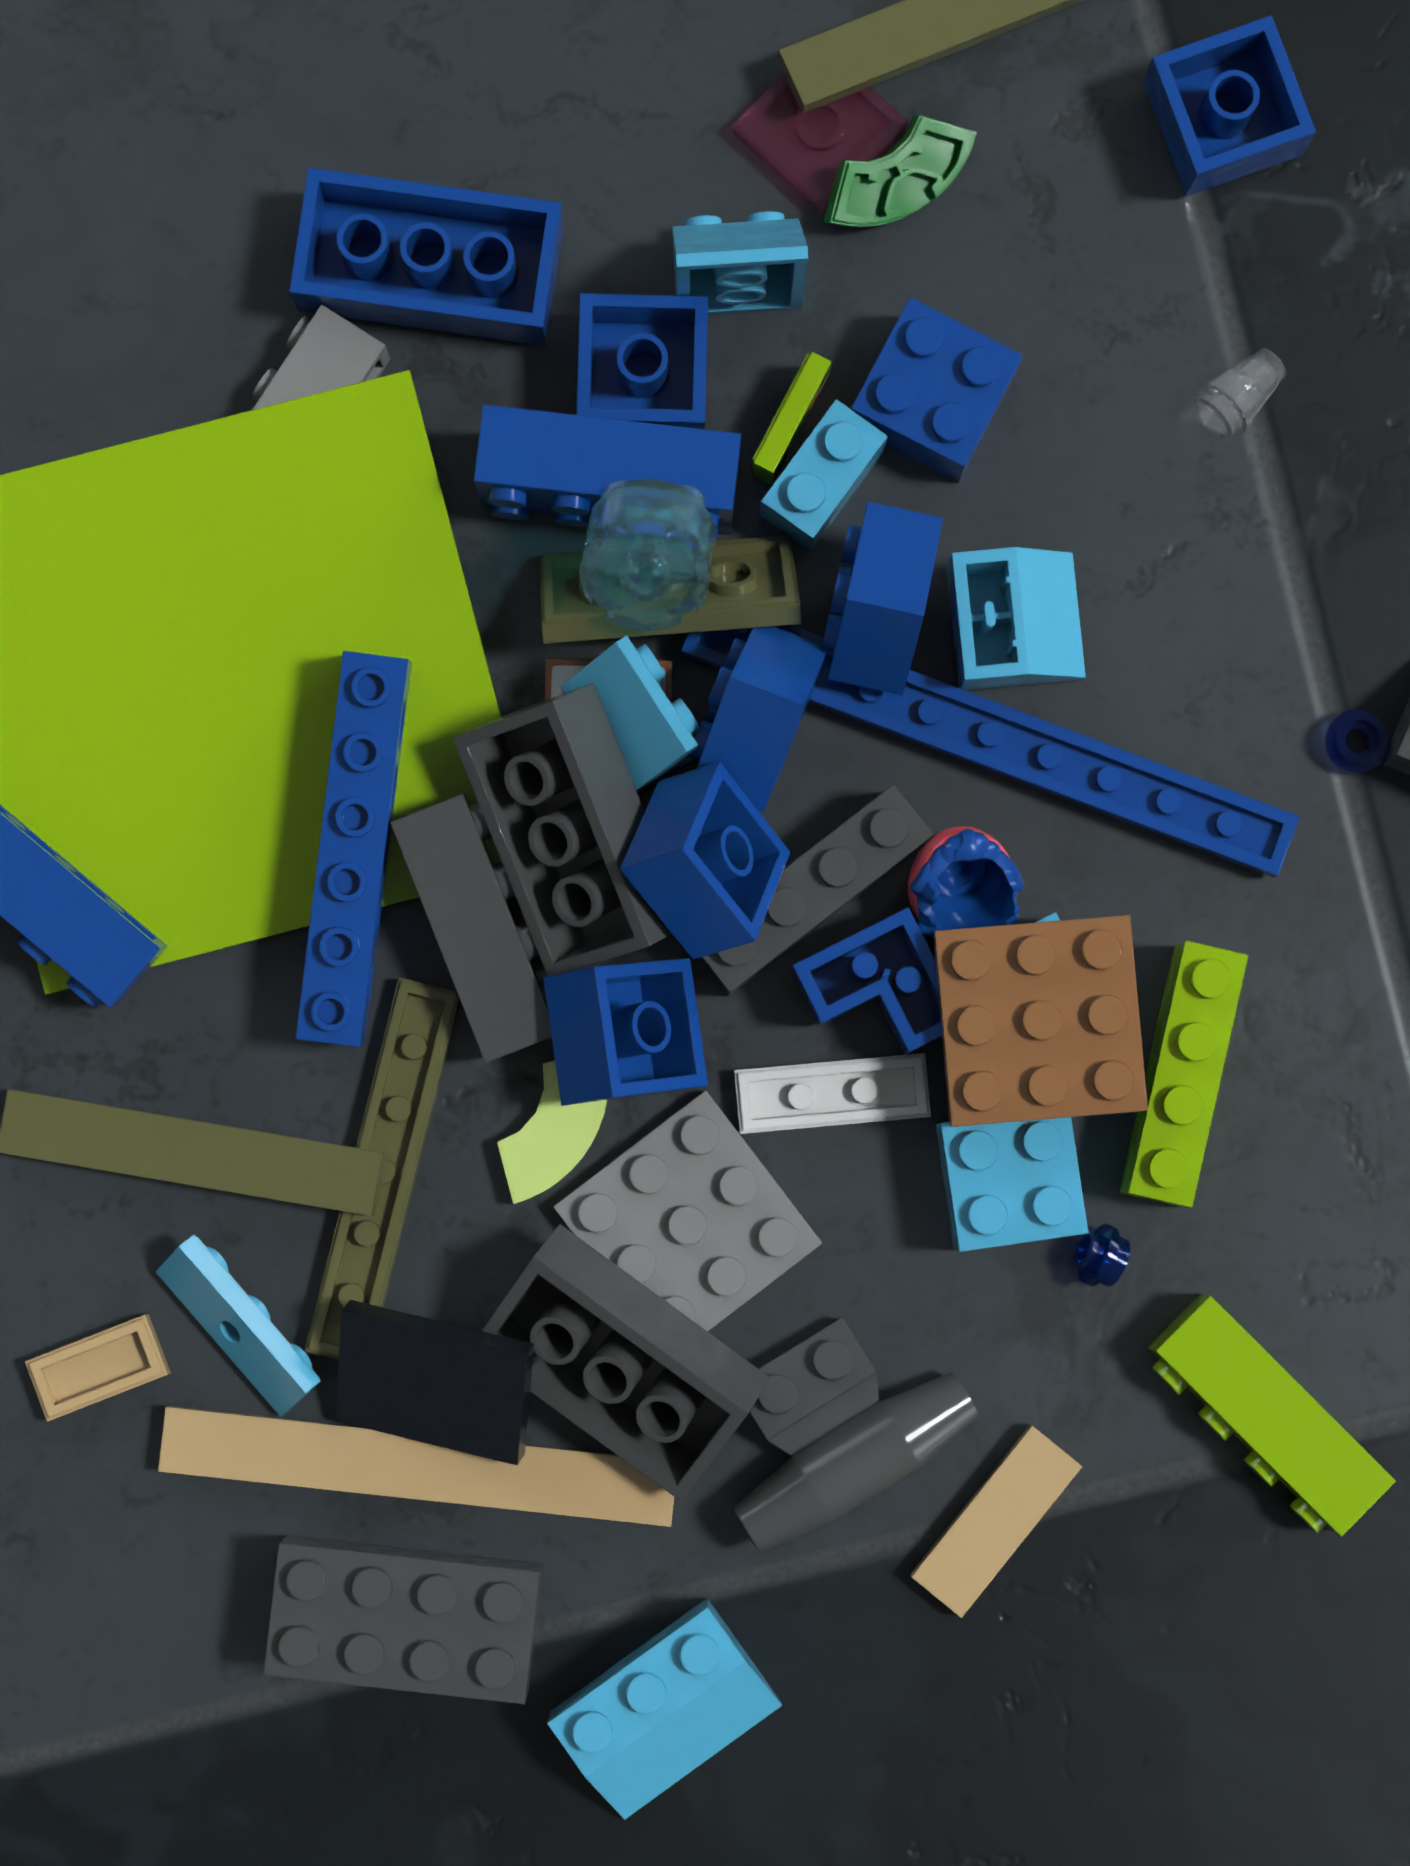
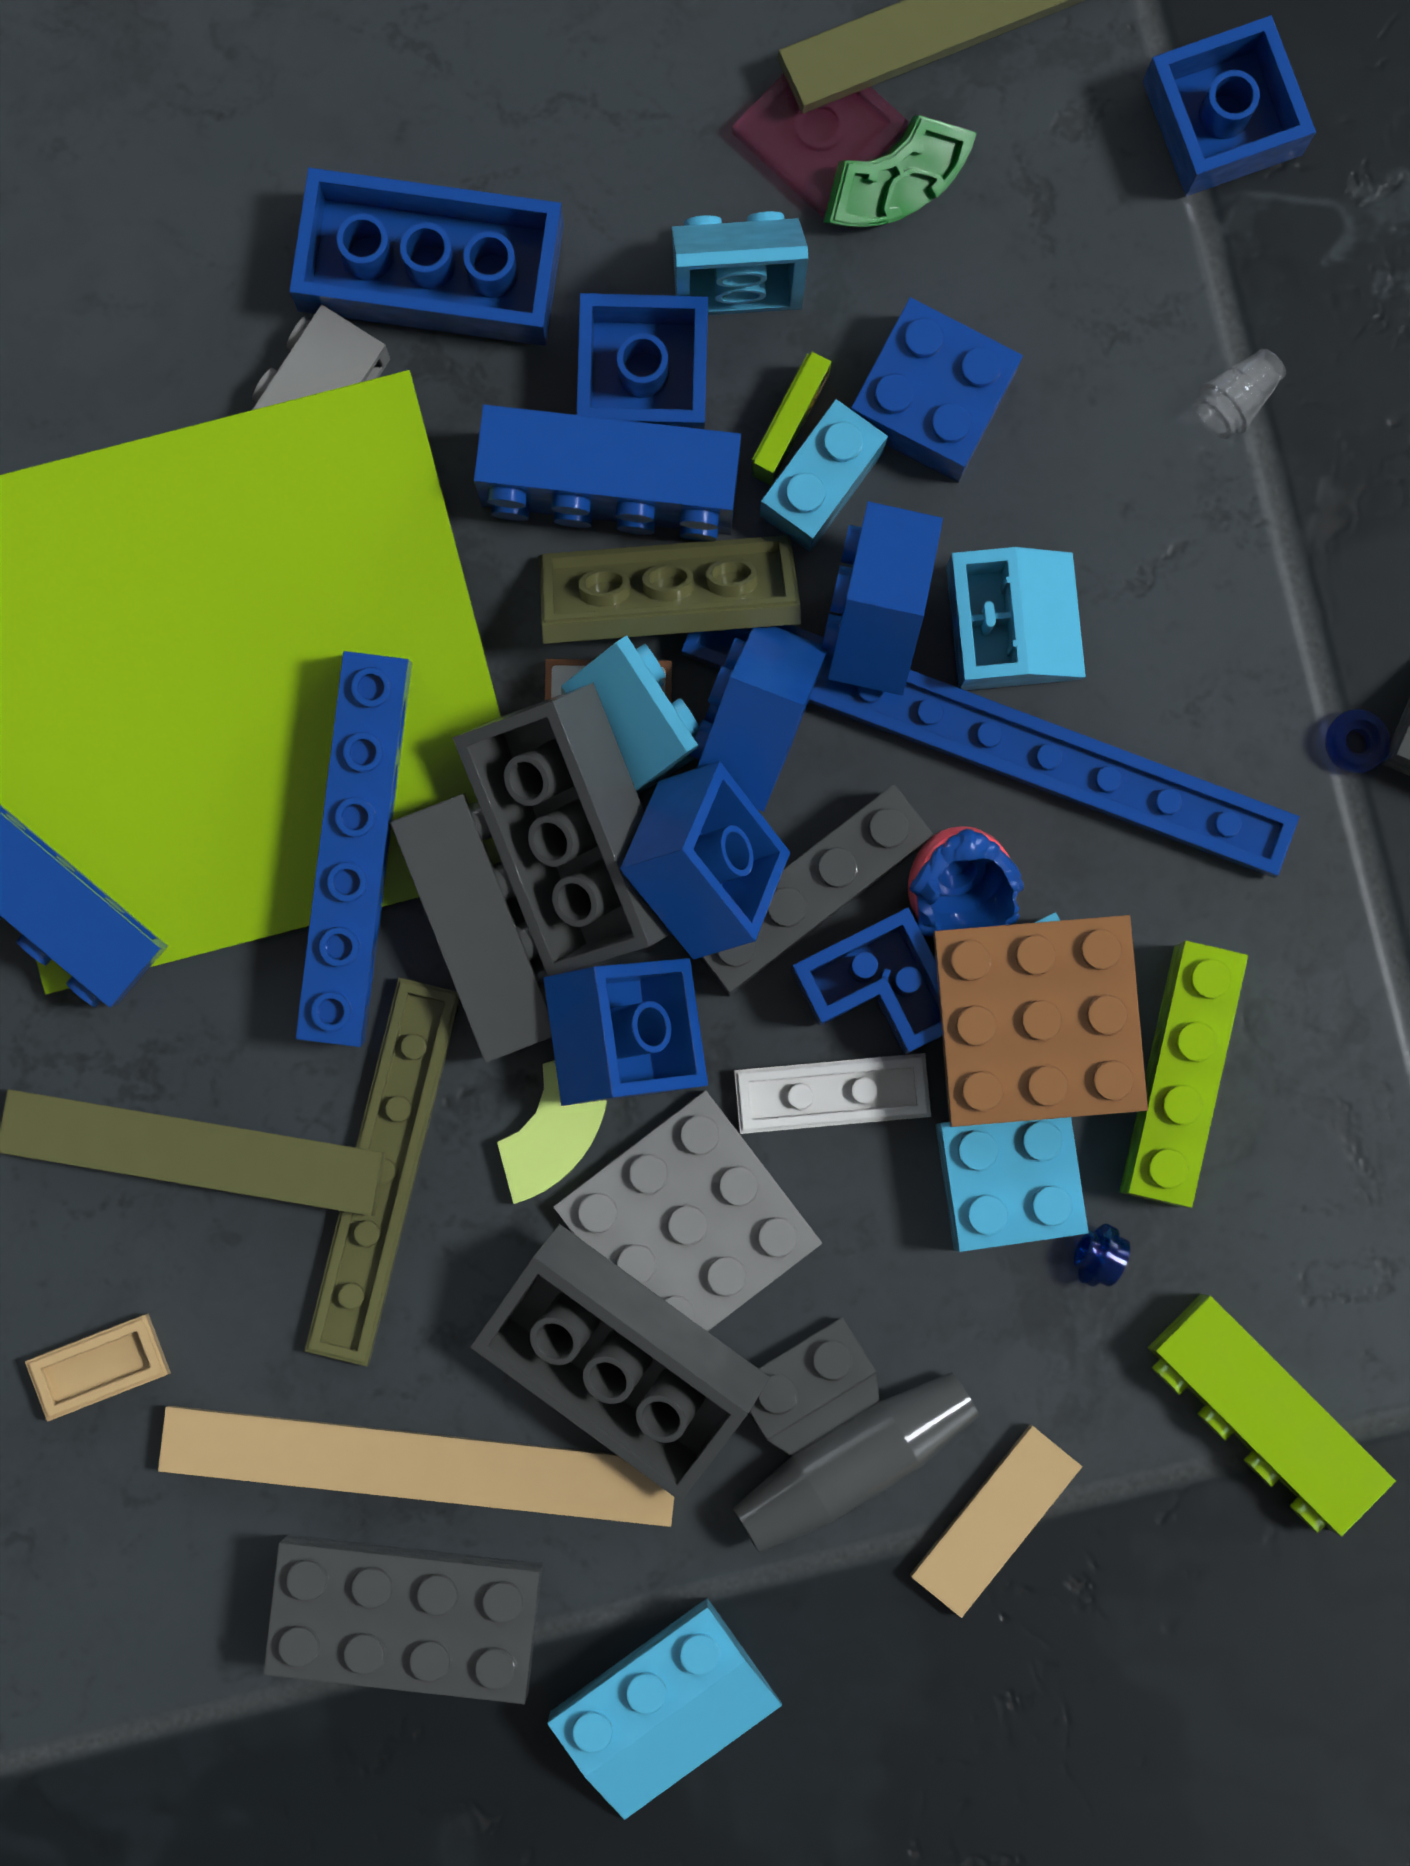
(238, 1324): medium azure tile -> none
(434, 1382): black tile -> none
(648, 553): clear light blue brick -> none

